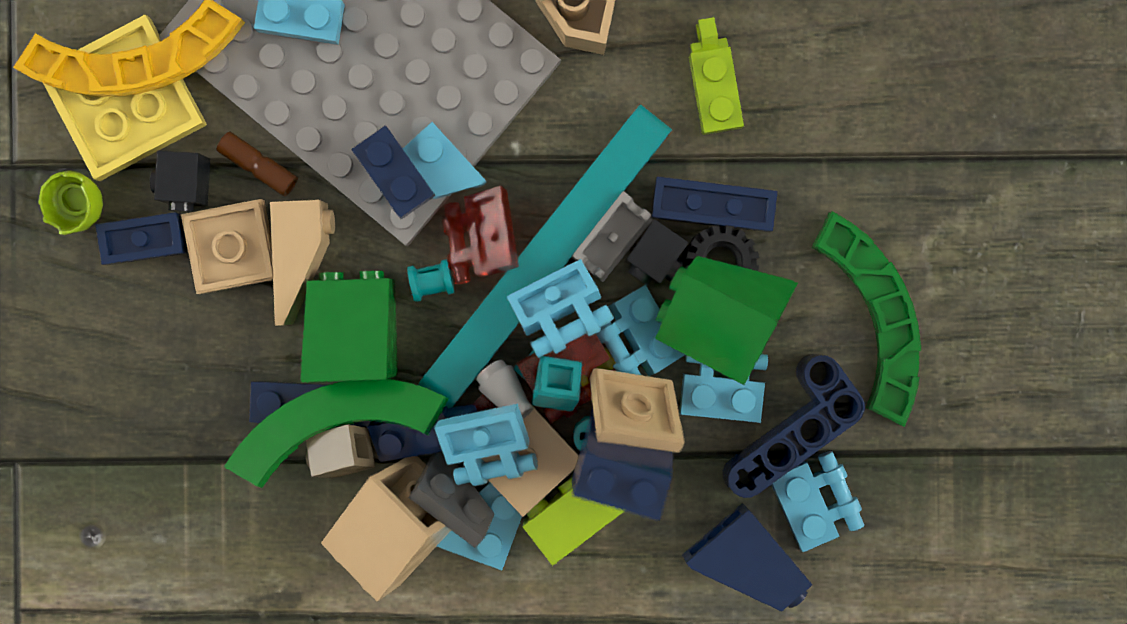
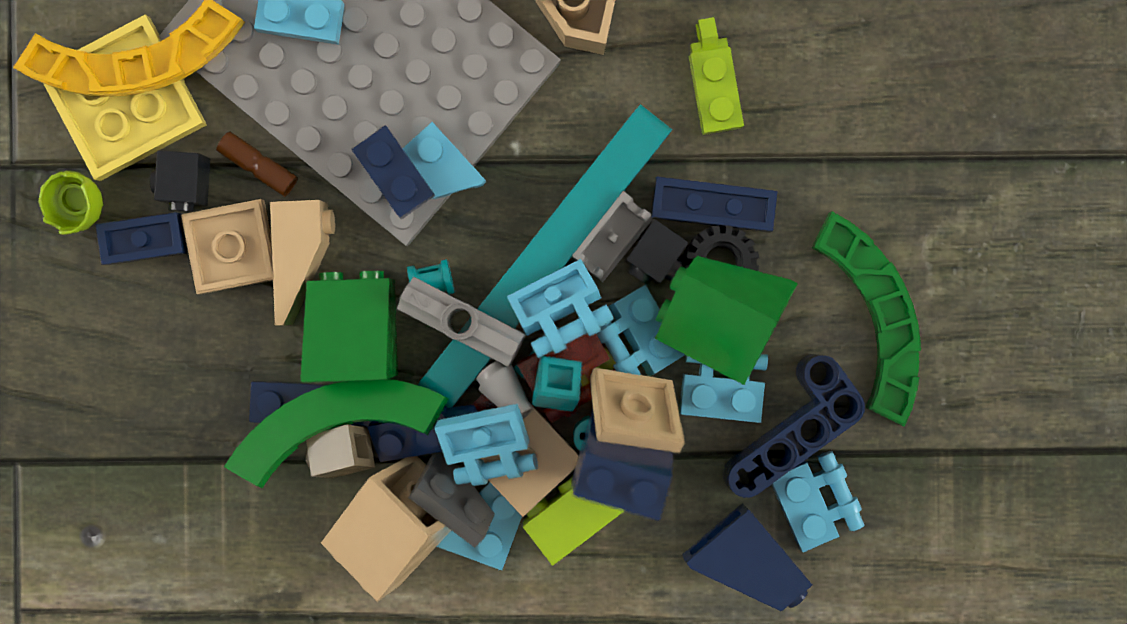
(438, 309): none -> light grey piece
(489, 233): clear red plate -> none

